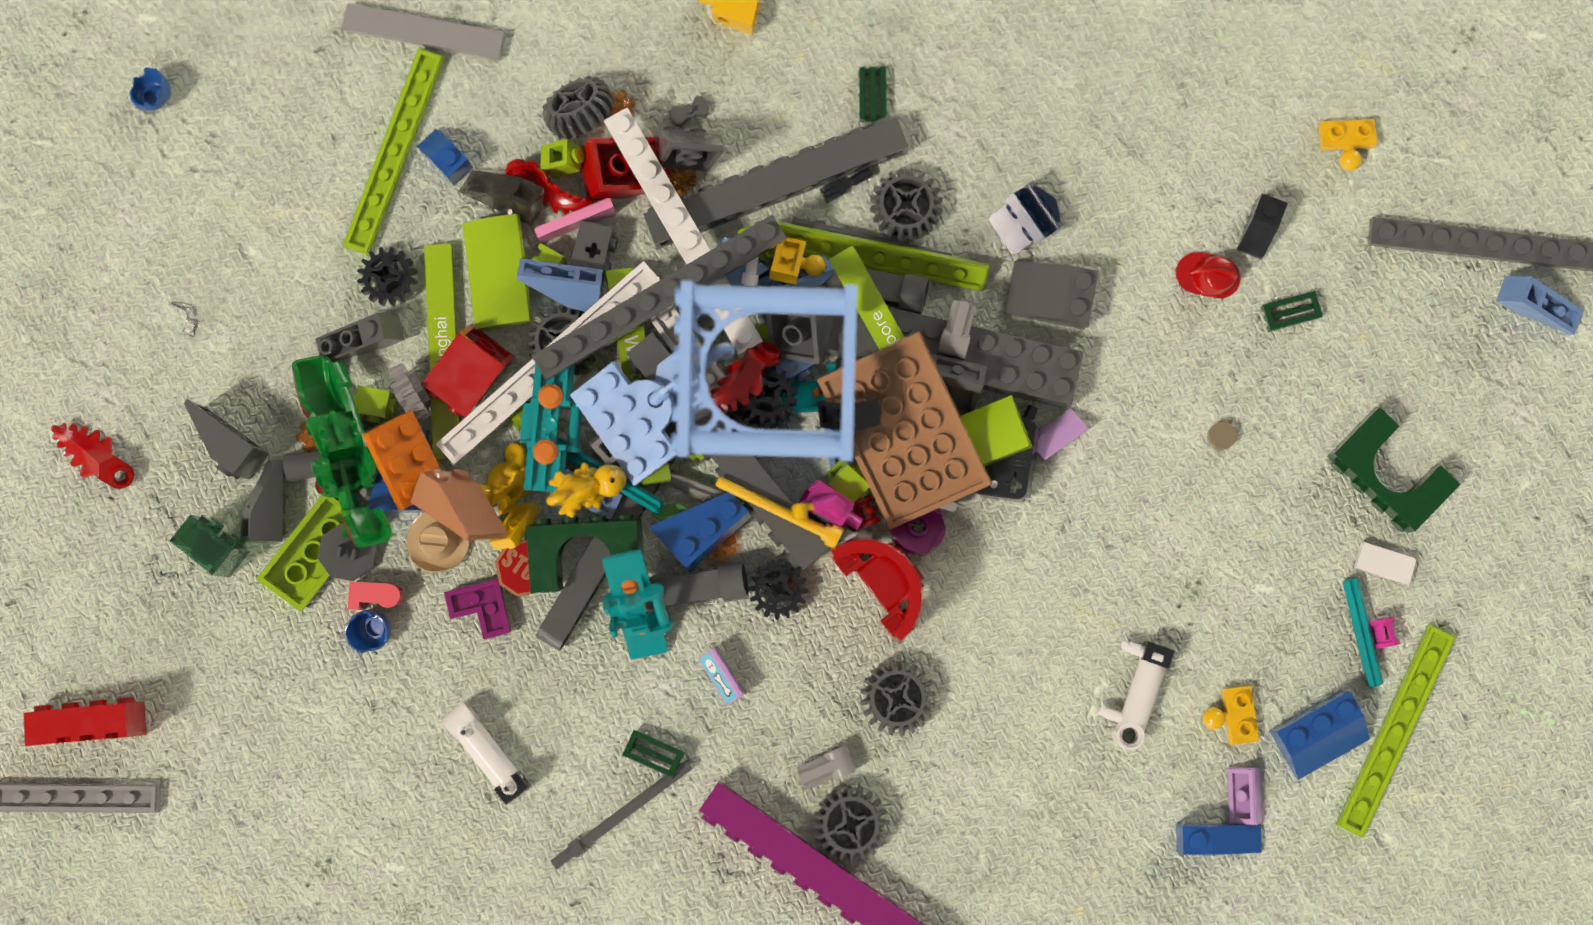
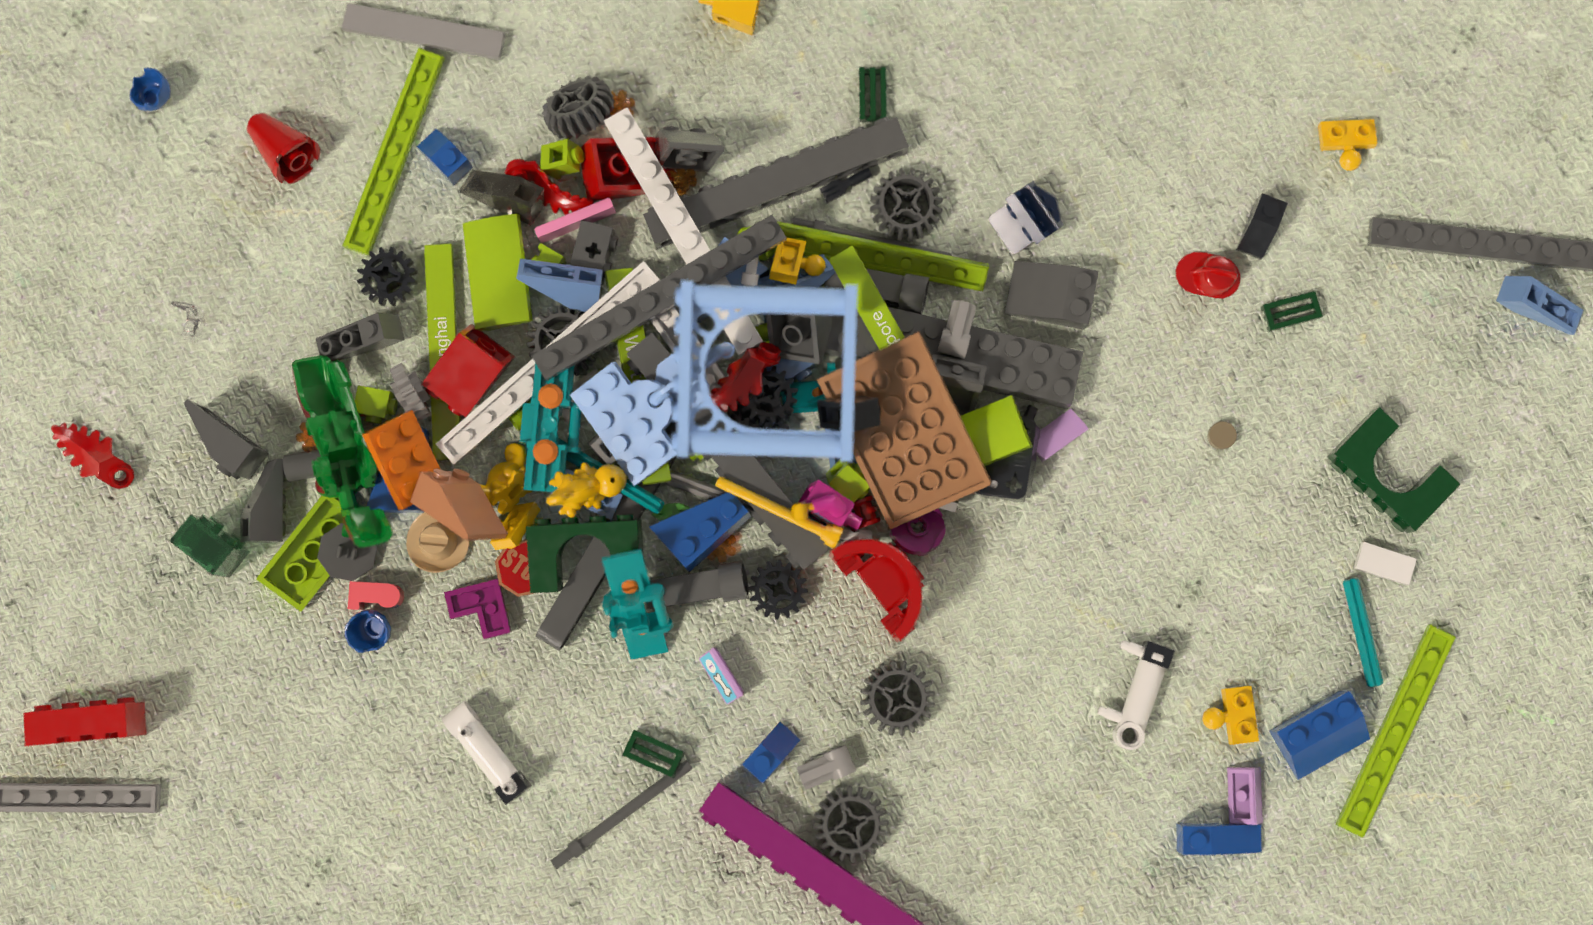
(283, 148): none -> red cone
(681, 115): dark grey piece -> none
(771, 752): none -> blue slope
(1390, 638): dark pink bush -> none

